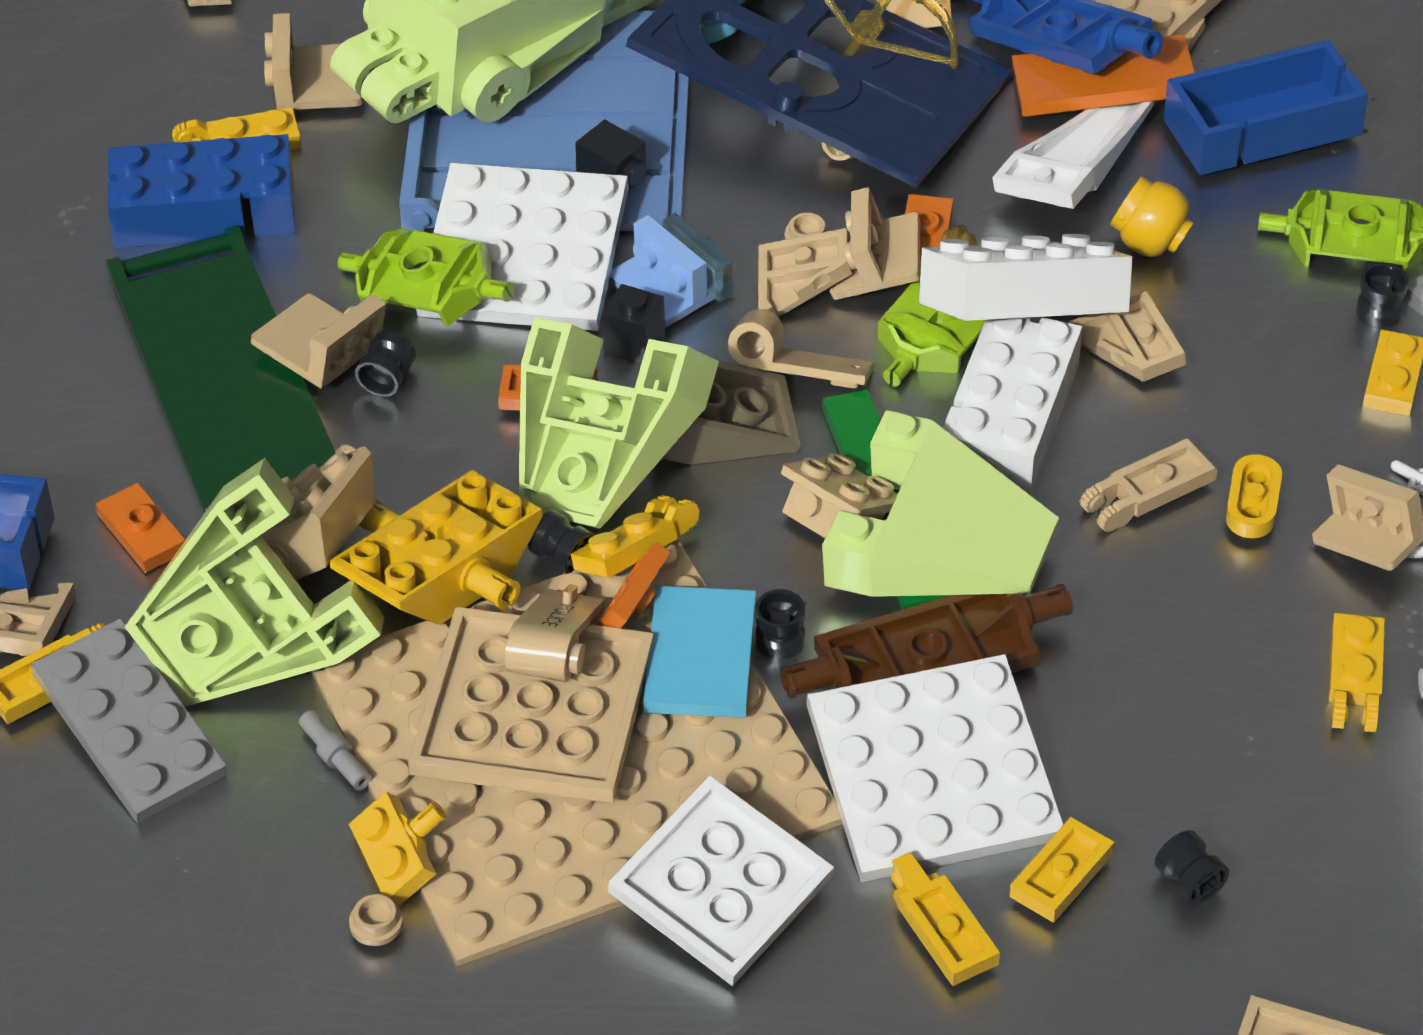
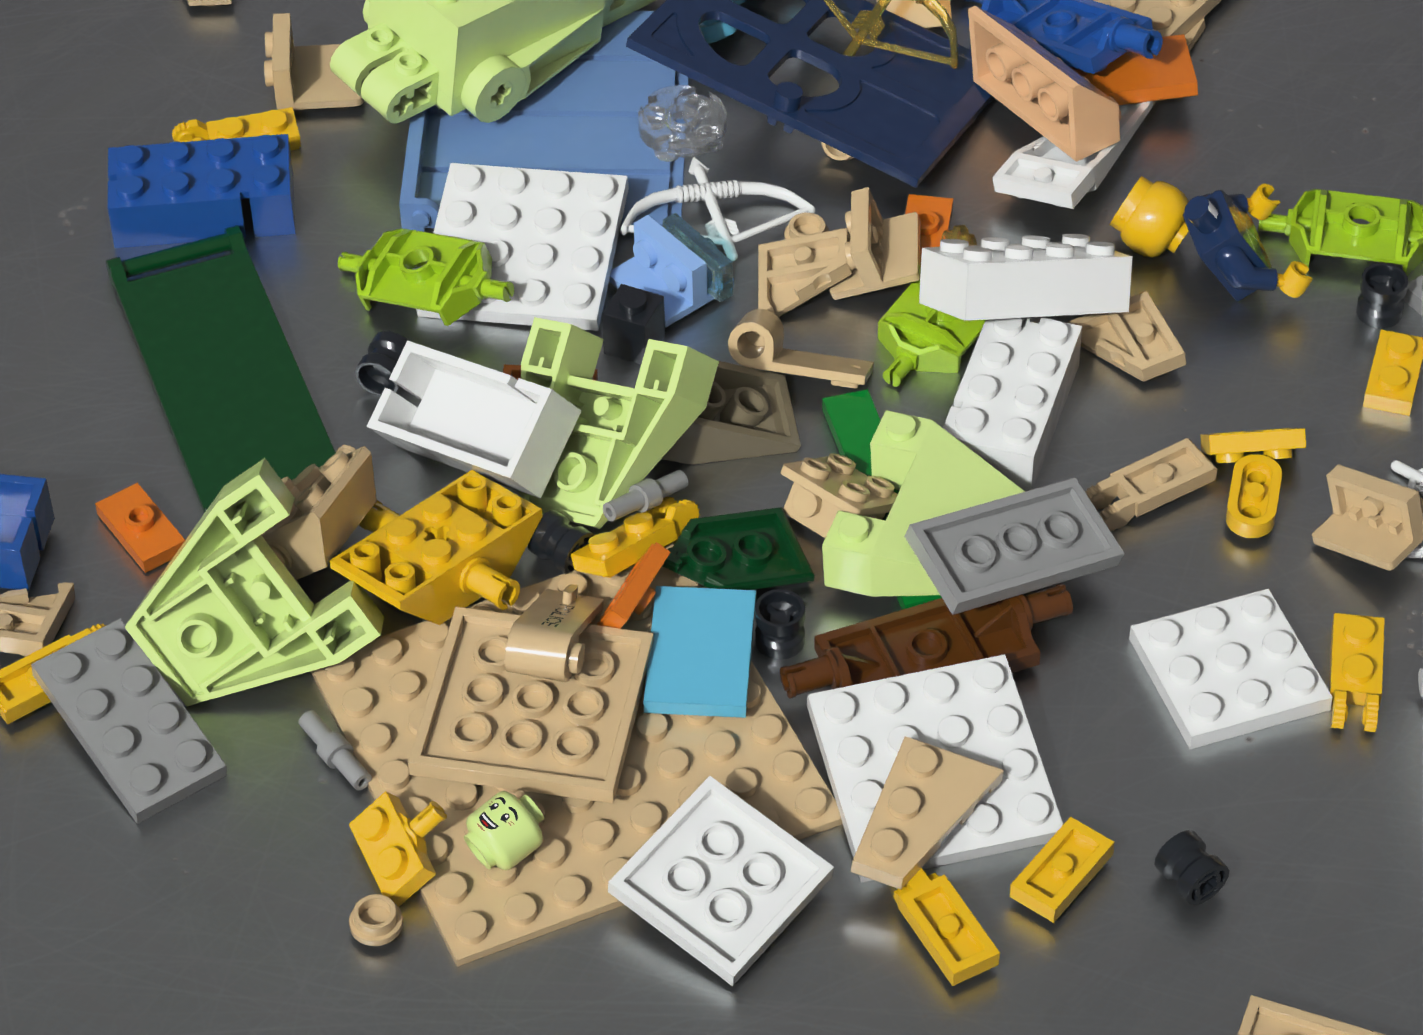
(320, 339): tan bracket -> none
(475, 419): none -> white piece
(504, 830): none -> yellowish green head
(612, 152): black brick -> none
(645, 495): none -> light grey bar
(699, 135): none -> clear plate
(708, 192): none -> white piece
(740, 551): none -> dark green tile
(917, 808): none -> tan wing
(1014, 545): none -> light grey plate
(1041, 87): none -> light nougat slope
(1230, 668): none -> white plate
(1232, 246): none -> dark blue torso
(1265, 107): blue piece -> none
(1273, 442): none -> yellow plate

